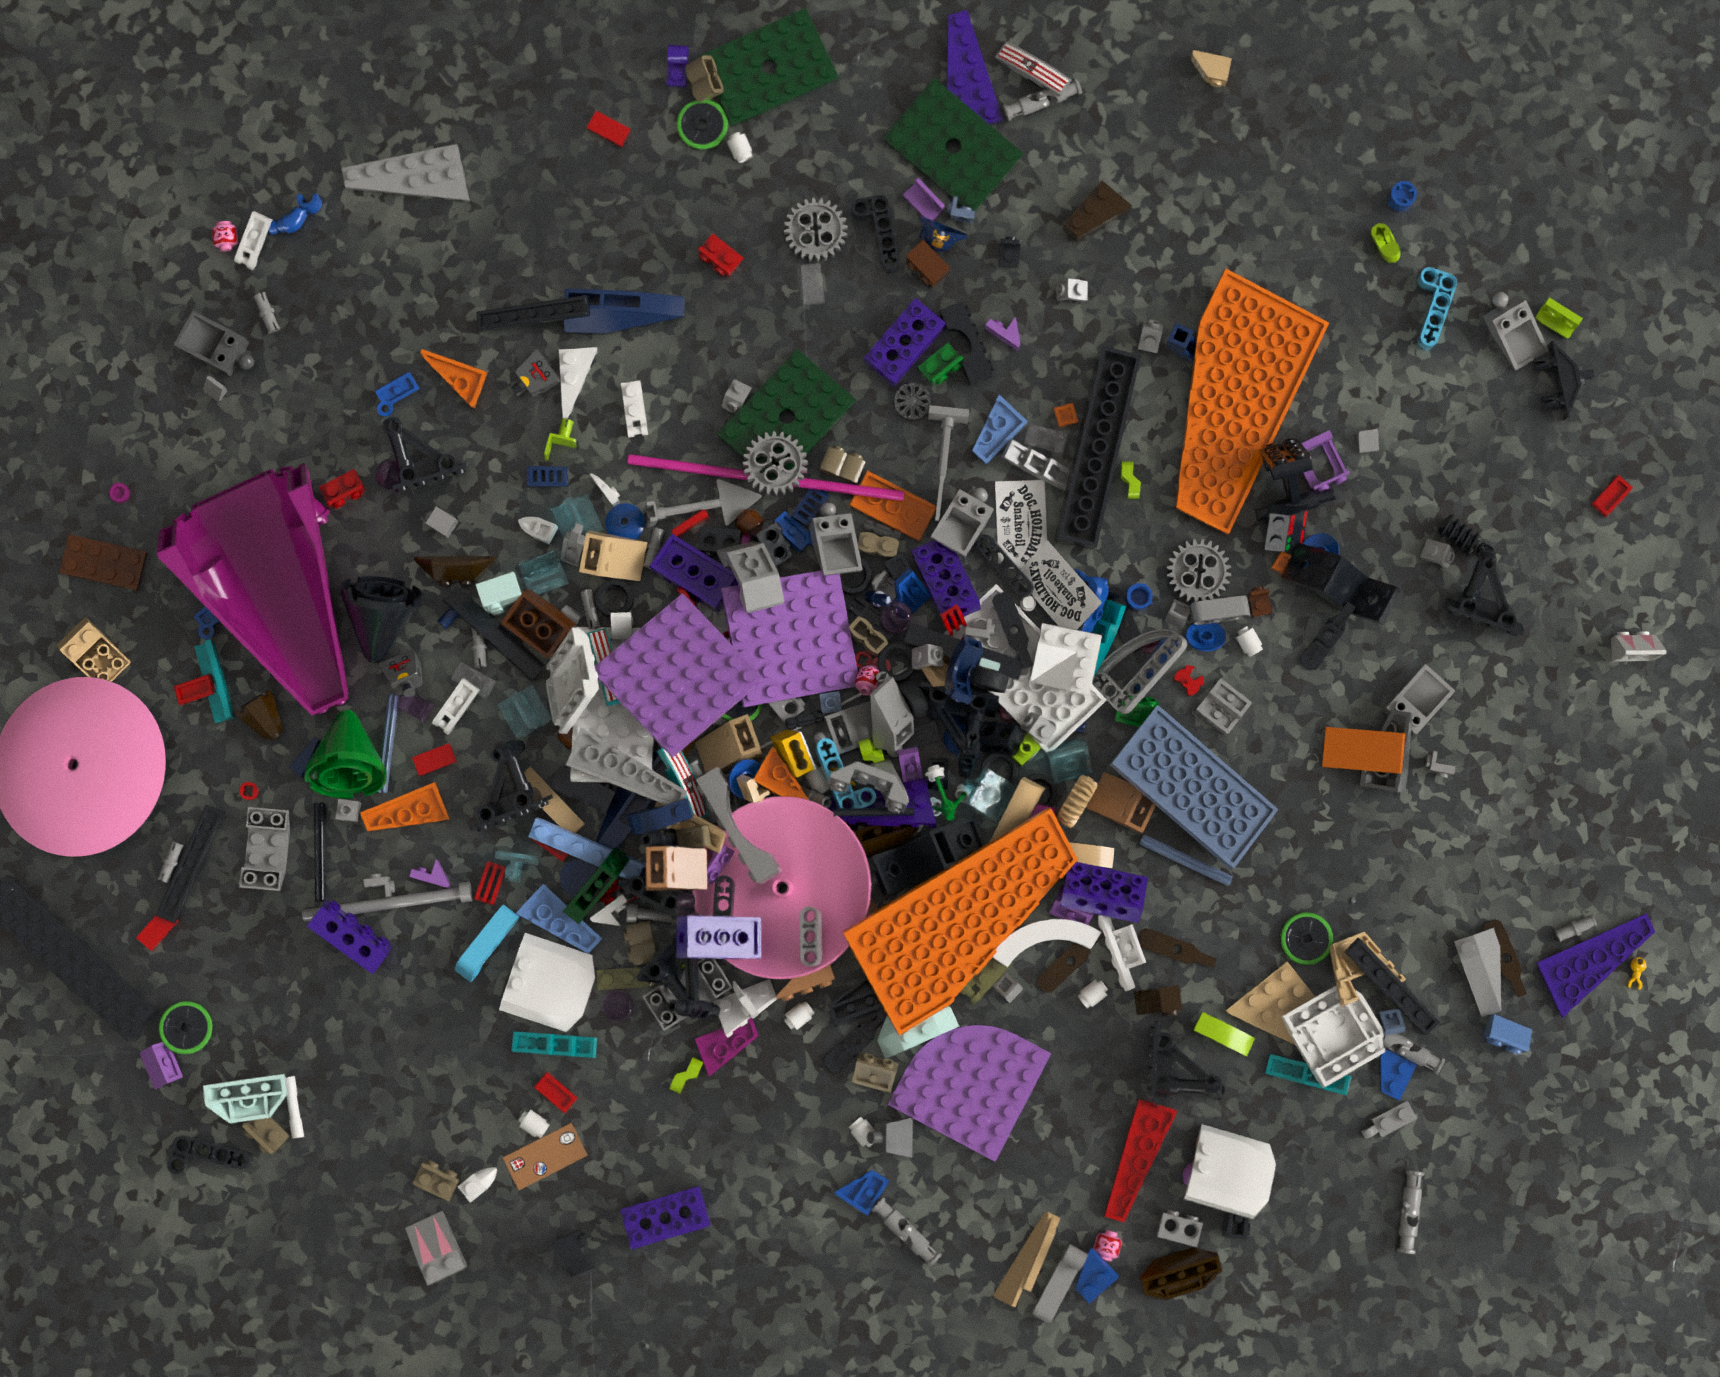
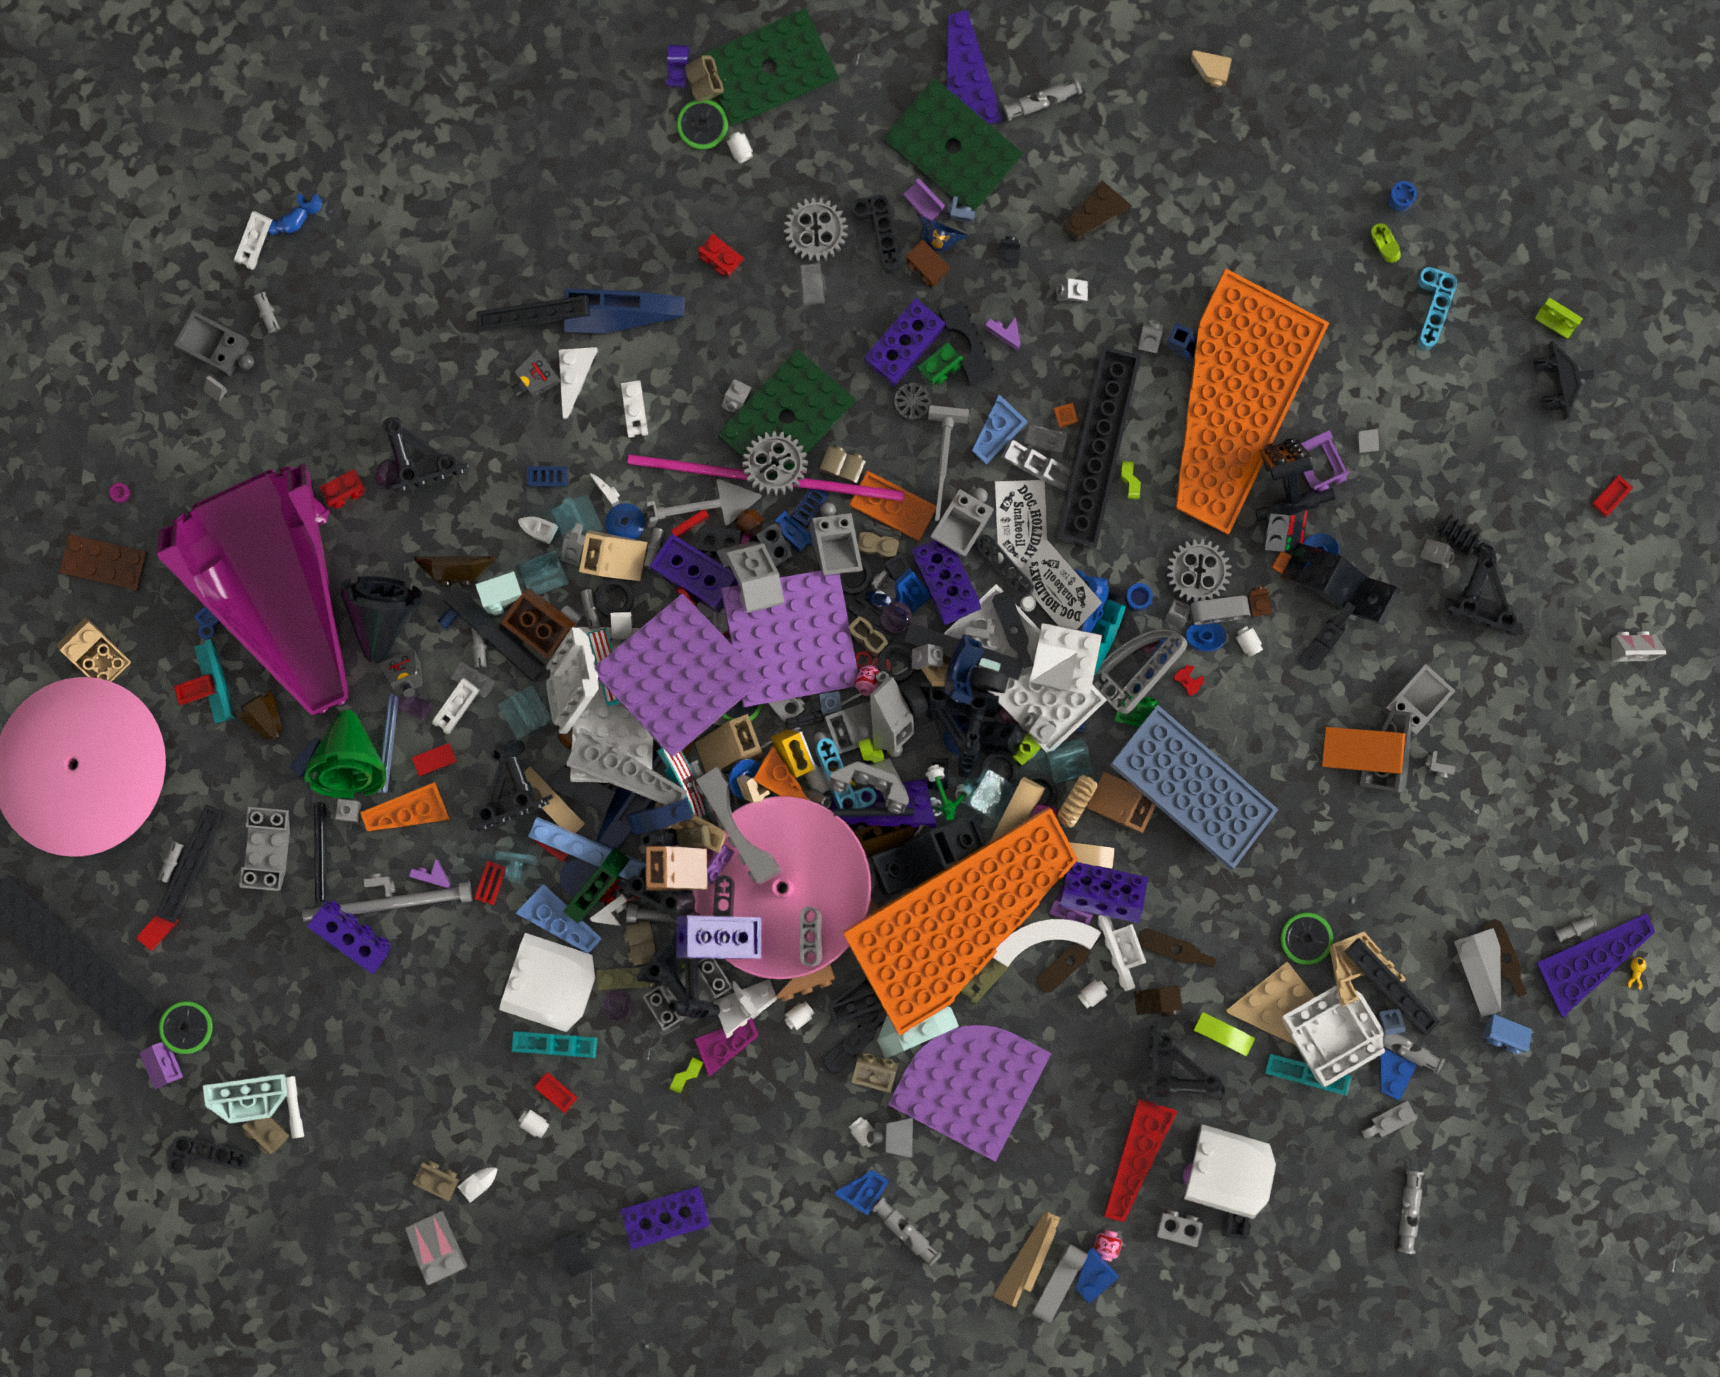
(224, 235): bright pink head -> none
(255, 791): red bush -> none
(395, 391): blue hinge -> none
(418, 174): light grey wing -> none
(441, 522): light grey brick -> none
(461, 377): orange wing -> none
(485, 943): medium azure beam -> none
(545, 1156): medium nougat sticker -> none
(562, 438): lime bracket -> none
(608, 128): red tile -> none
(909, 764): medium lavender slope -> none
(956, 624): red tile -> none
(1007, 987): light grey slope -> none
(1033, 68): slope -> none
(1180, 1273): dark brown wedge -> none
(1185, 860): sand blue axle -> none
(1223, 707): light grey slope -> none
(1515, 330): light grey slope -> none

